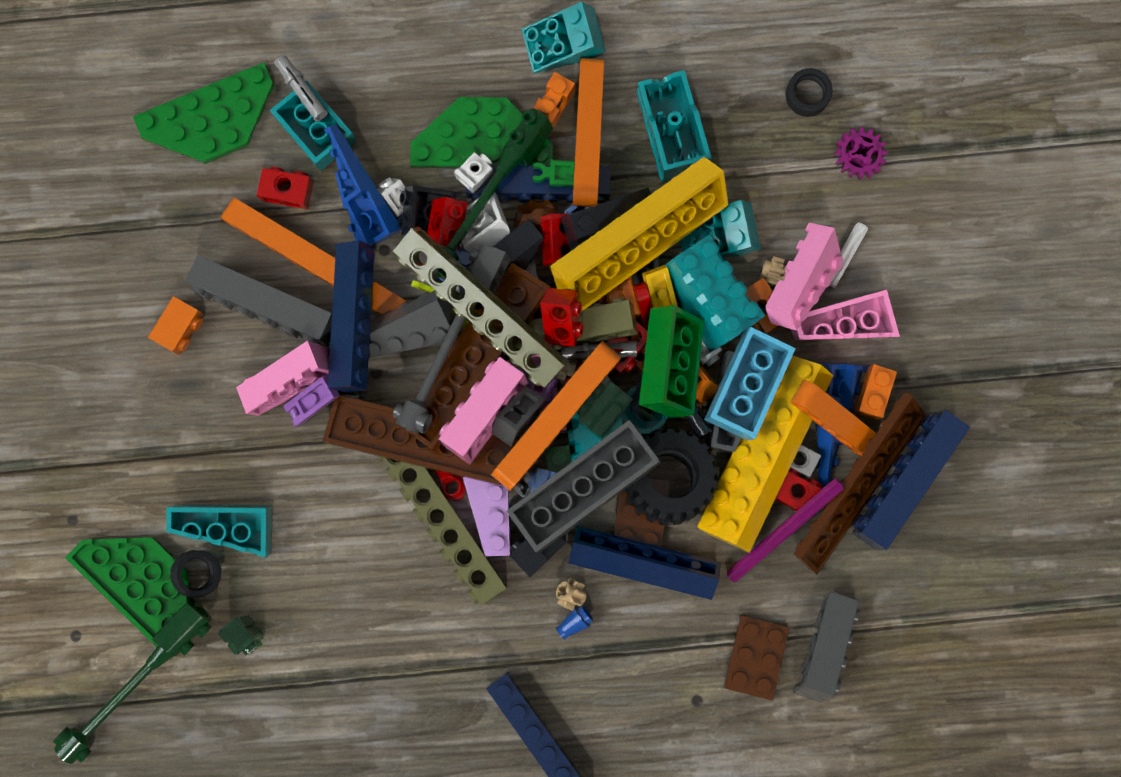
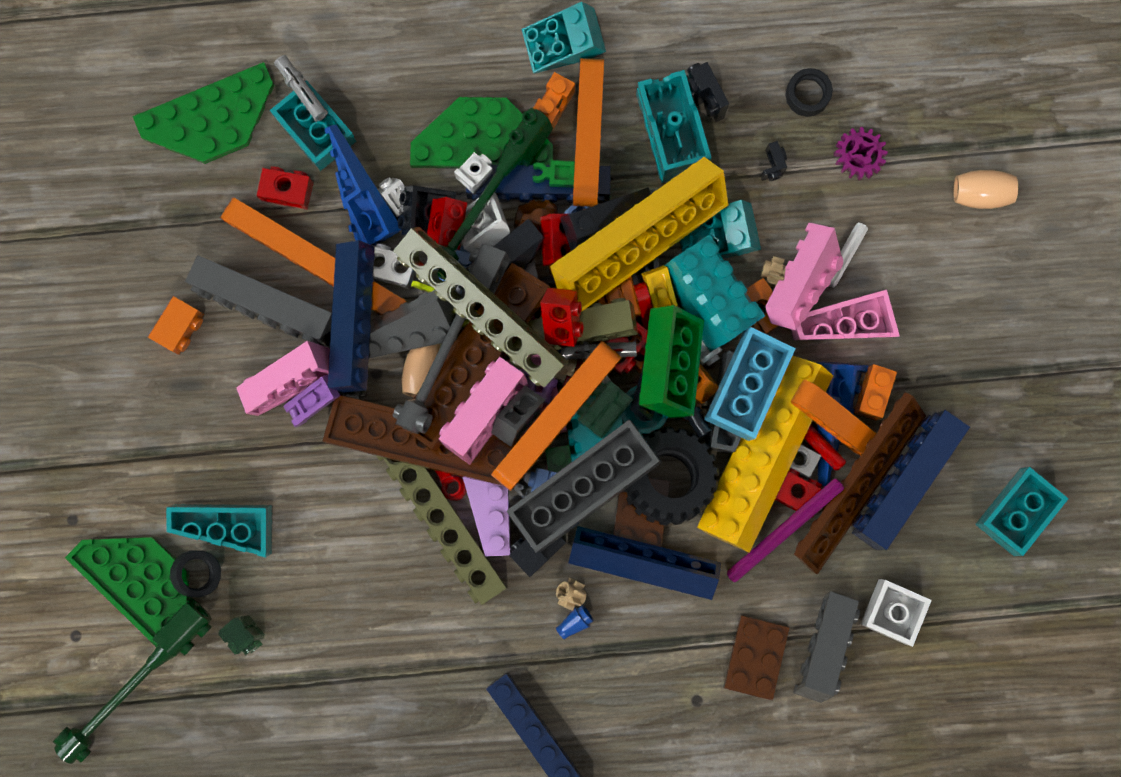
(387, 272): none -> white brick
(417, 367): none -> light nougat piece
(706, 89): none -> black plate
(777, 158): none -> black bracket
(824, 449): none -> red axle
(895, 612): none -> white brick
(985, 189): none -> light nougat piece
(1021, 511): none -> teal brick

